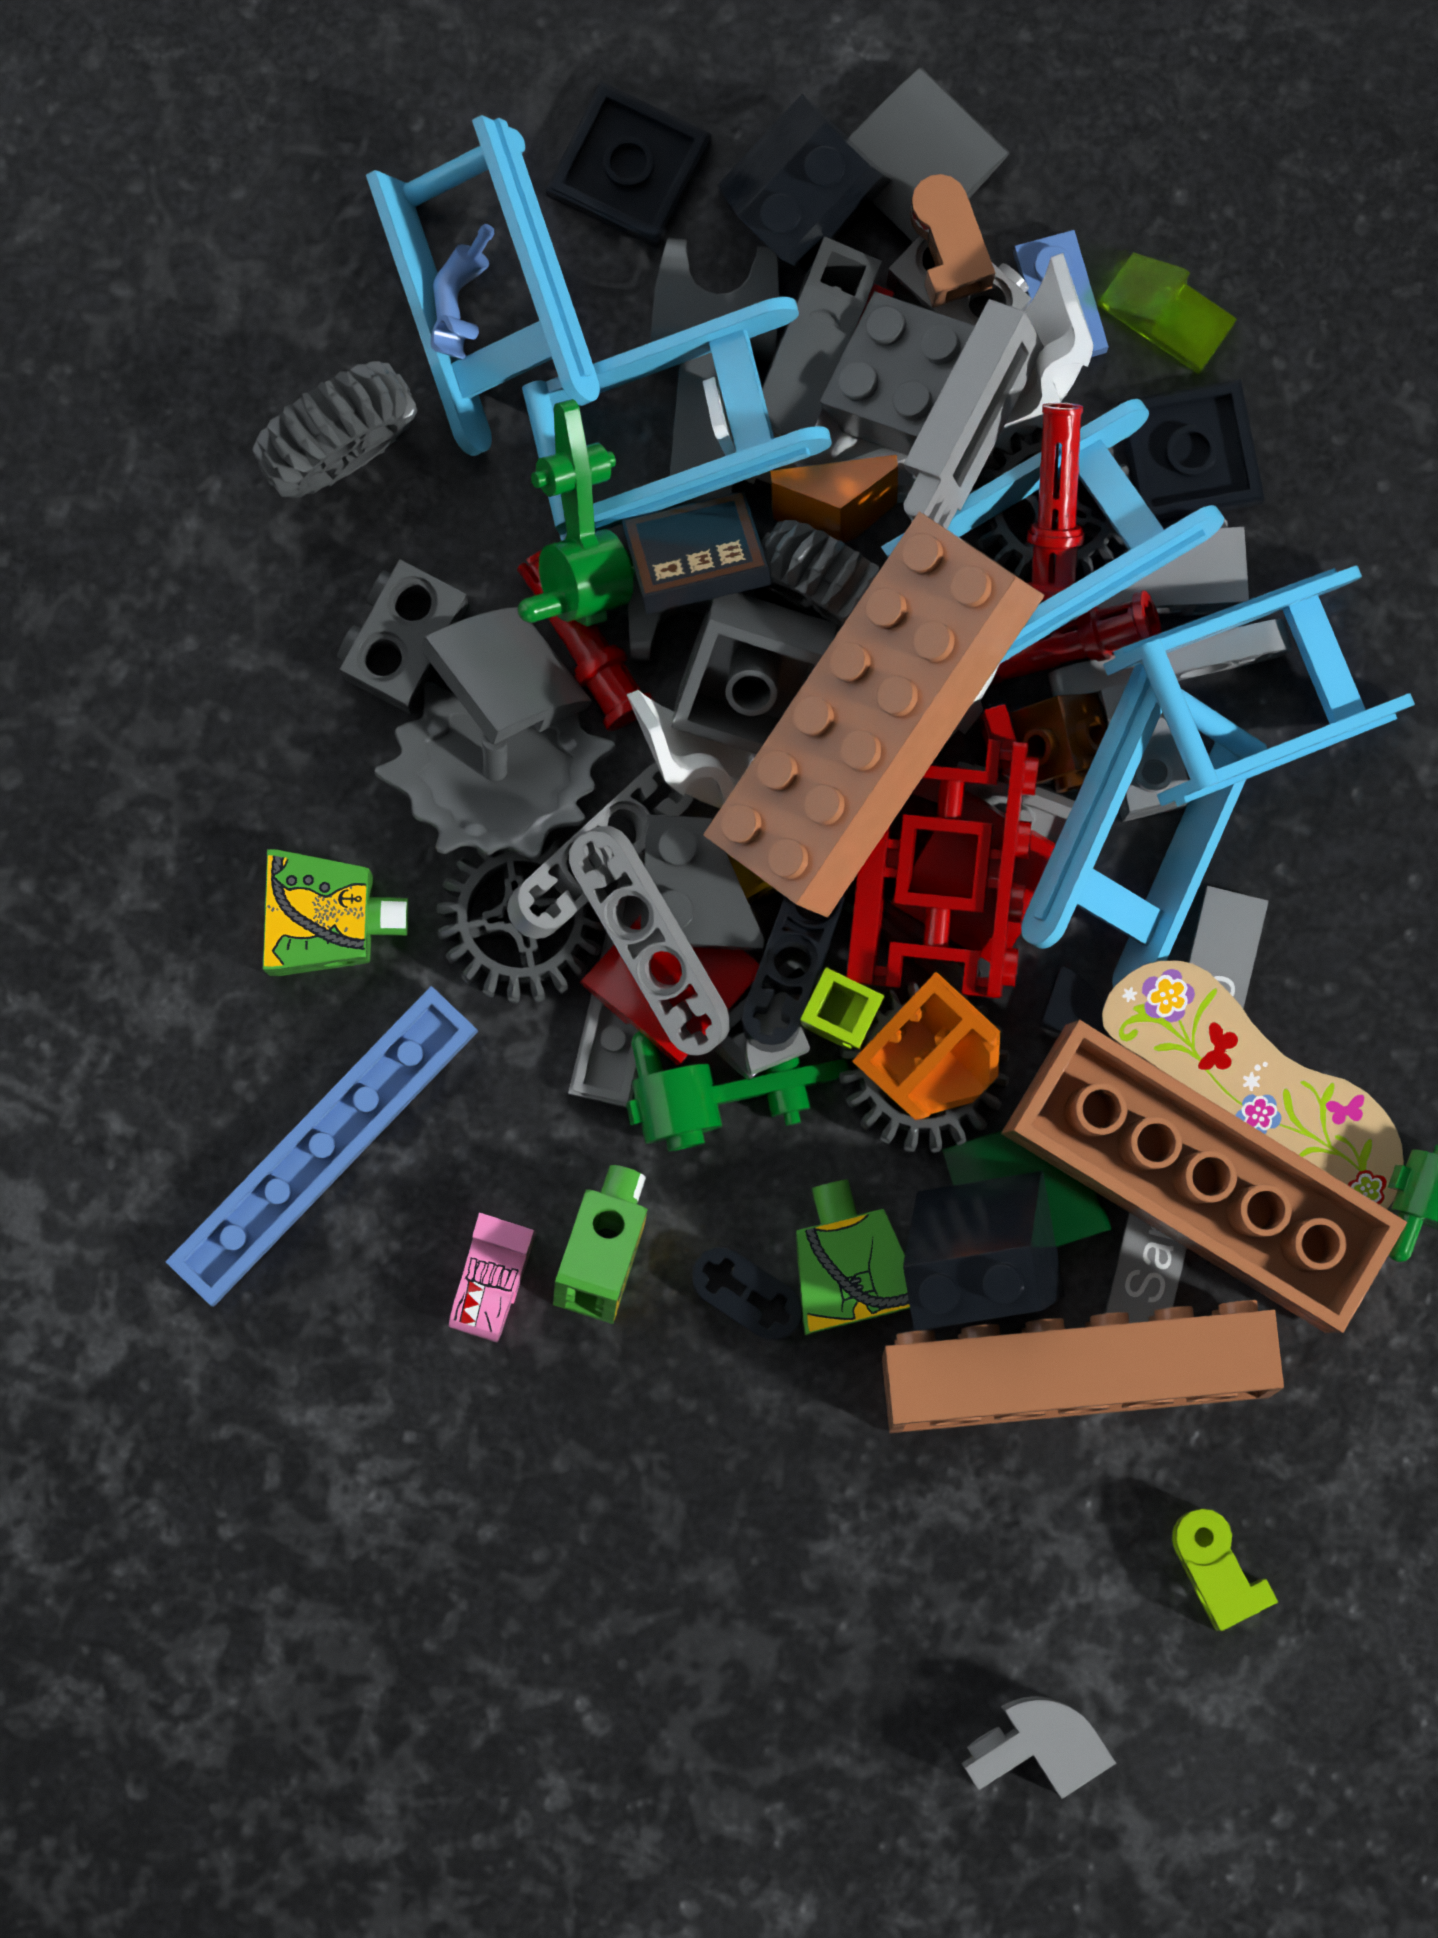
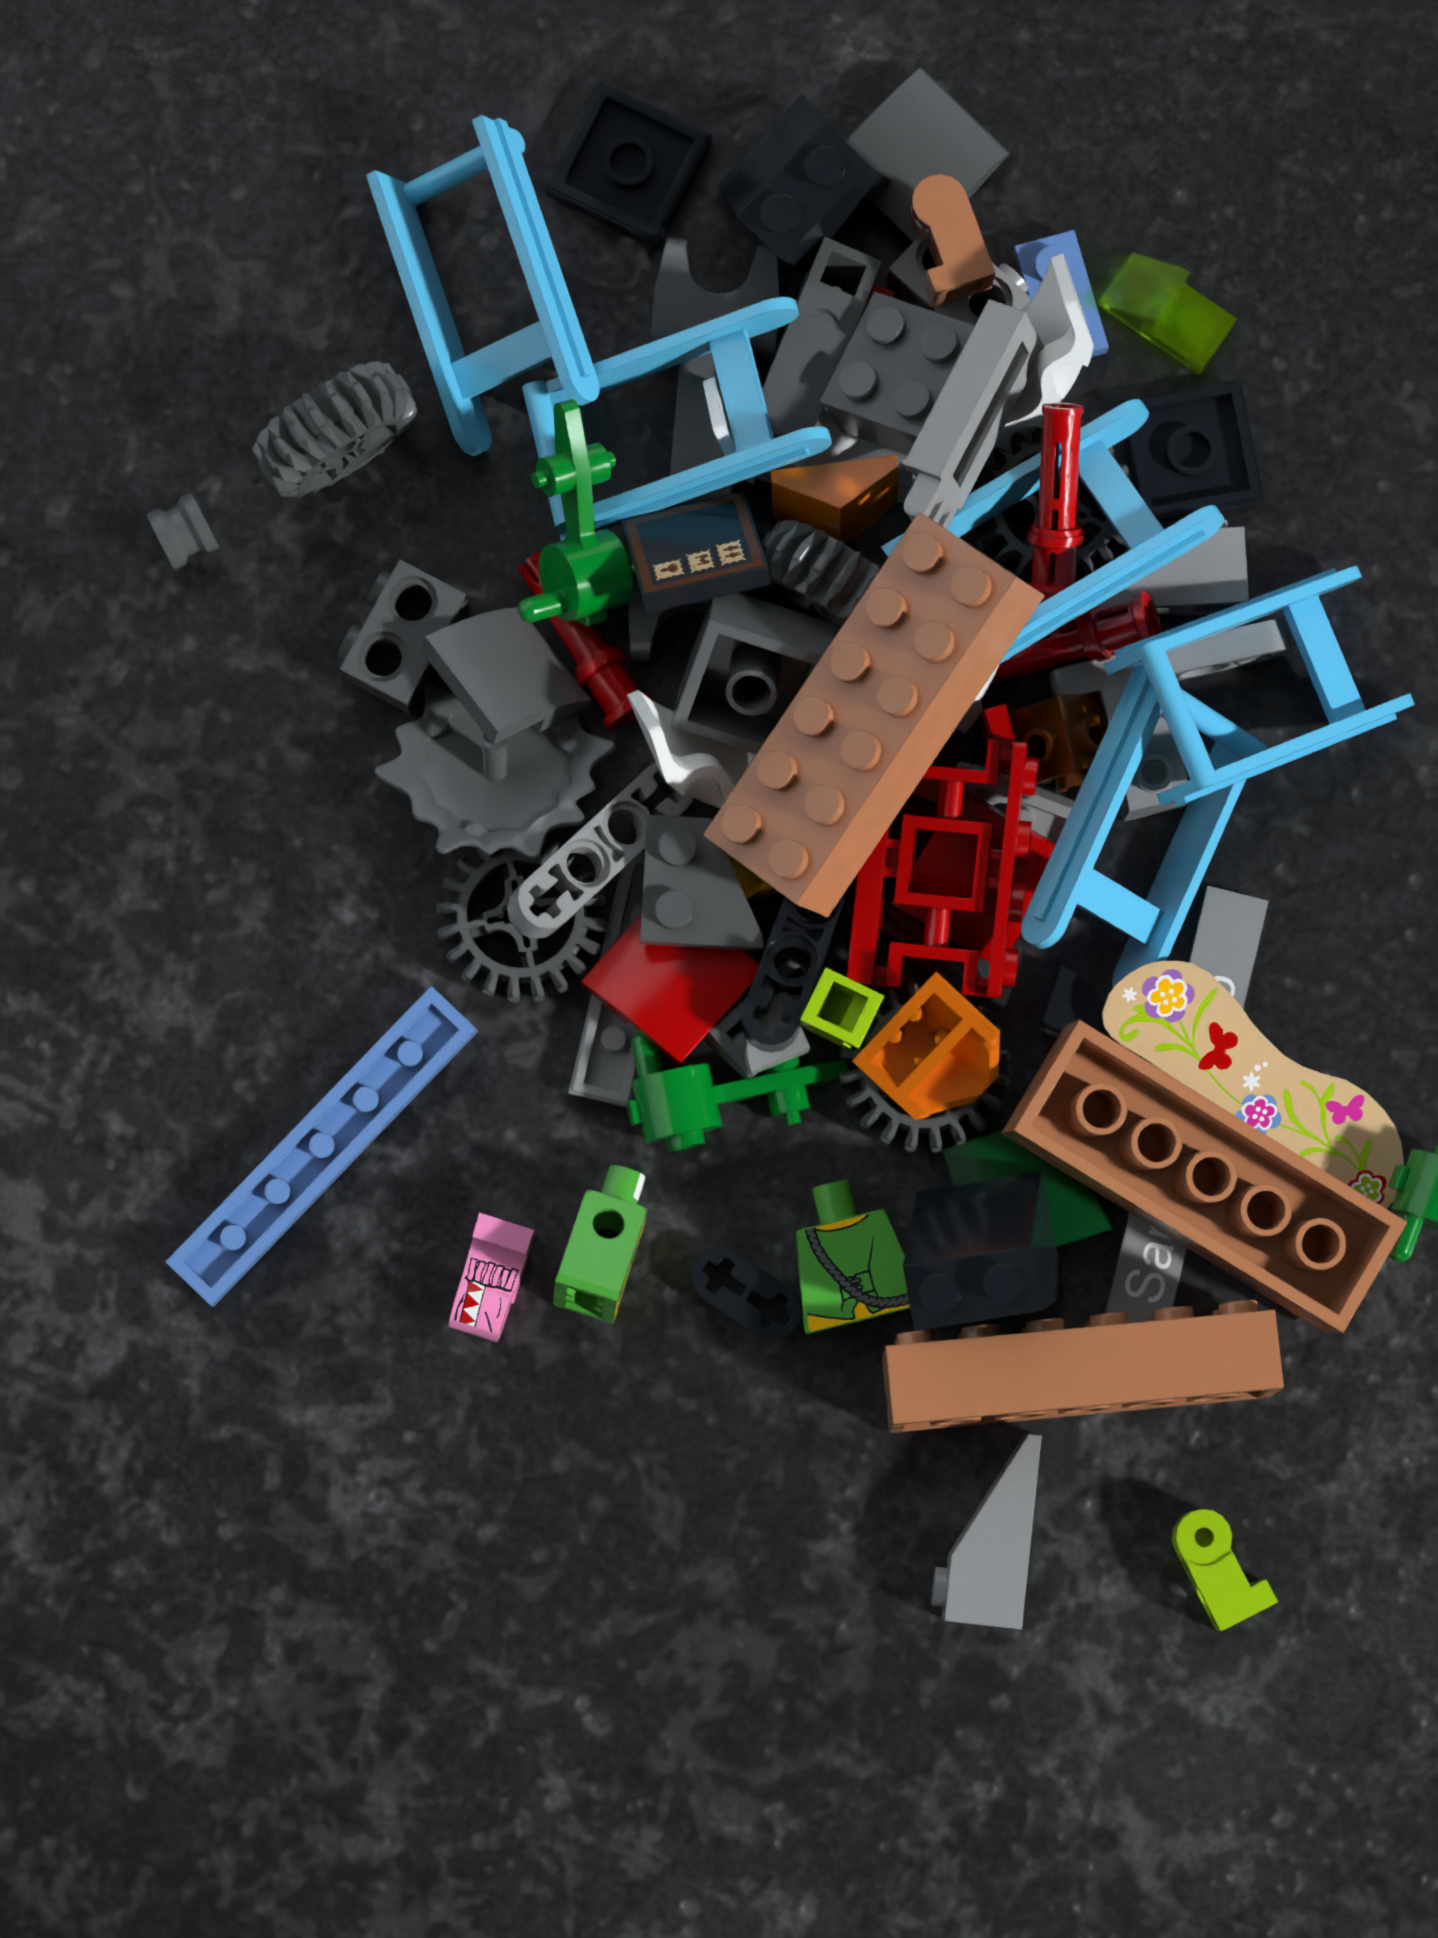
(182, 530): none -> dark grey wheel
(323, 914): torso -> none
(461, 268): medium blue piece -> none
(639, 946): light grey beam -> none
(991, 1556): none -> light grey slope
(1051, 1733): light grey brick -> none

